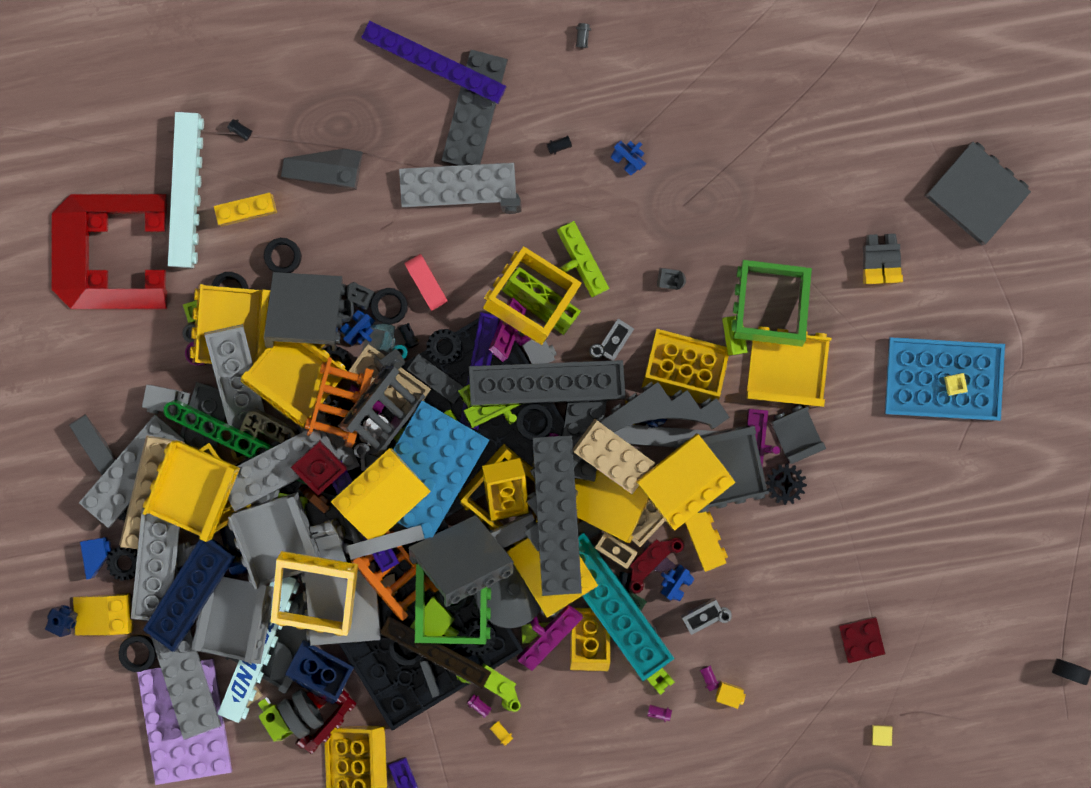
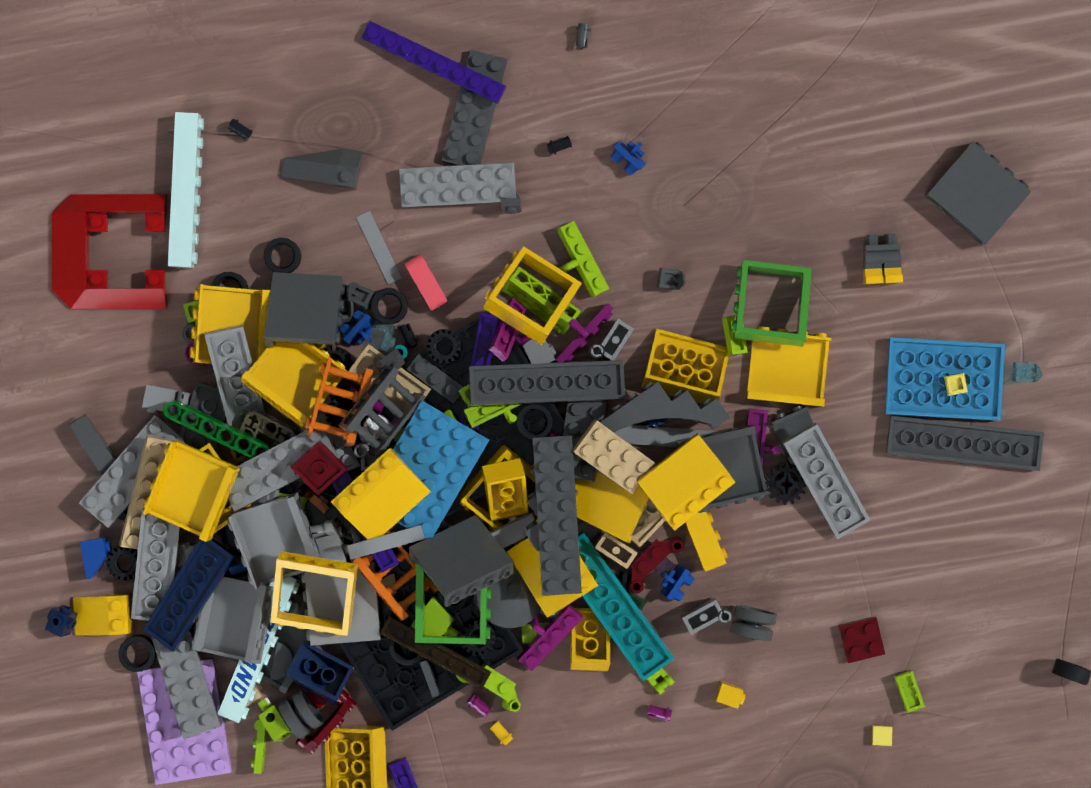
(245, 209): yellow brick -> none
(259, 744): none -> lime plate
(379, 247): none -> light grey sticker
(591, 329): none -> magenta plate
(709, 678): magenta pin -> none
(752, 626): none -> dark grey wheel
(826, 480): none -> light grey plate
(909, 691): none -> lime plate
(964, 443): none -> dark grey plate
(1026, 372): none -> clear light blue plate

